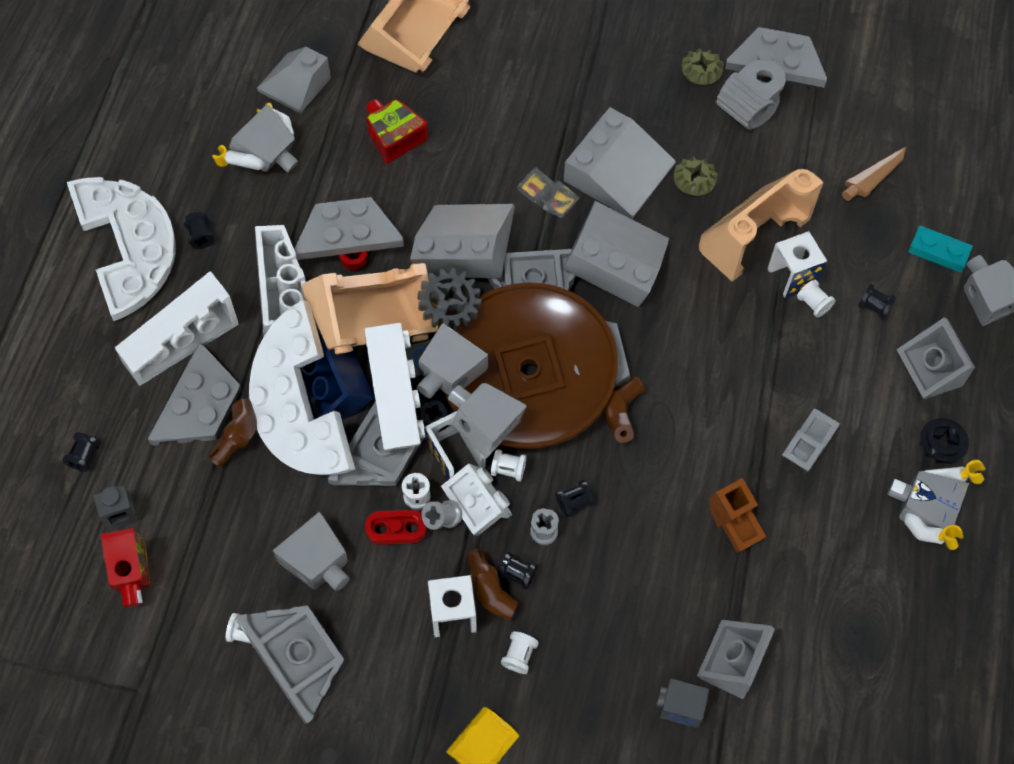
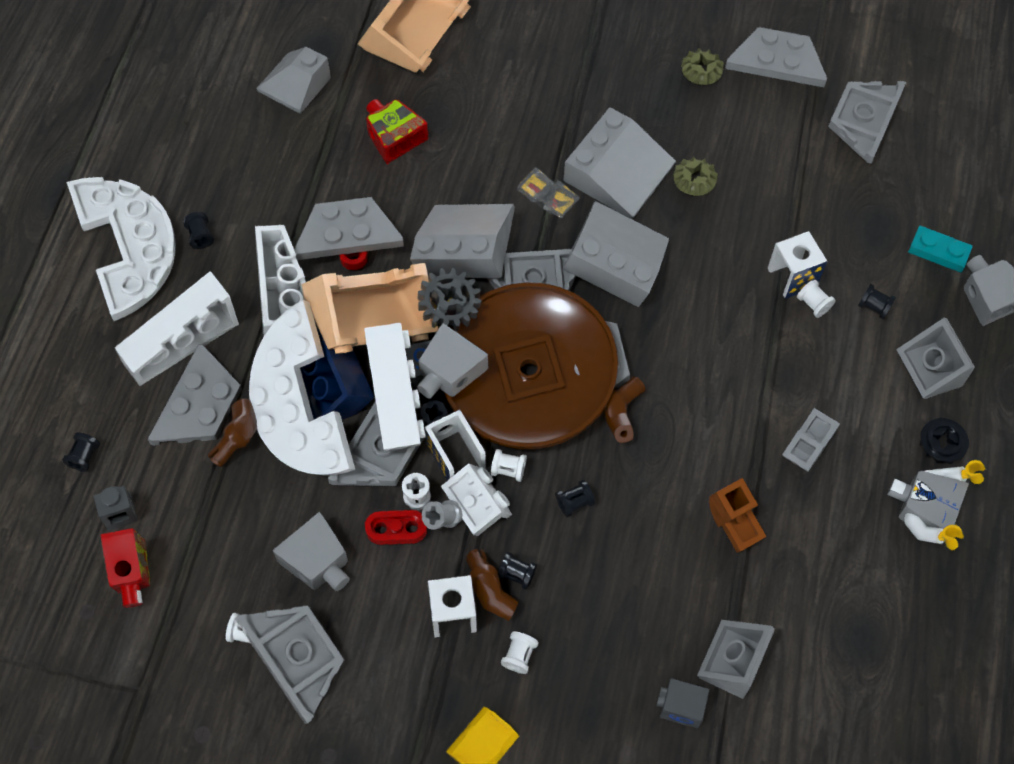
(261, 143): light grey torso -> none
(485, 416): light grey torso -> none
(542, 535): light grey bush -> none
(750, 99): light grey piece -> none
(782, 200): light nougat windscreen -> none
(865, 114): none -> light grey wing
(868, 179): medium nougat bar -> none

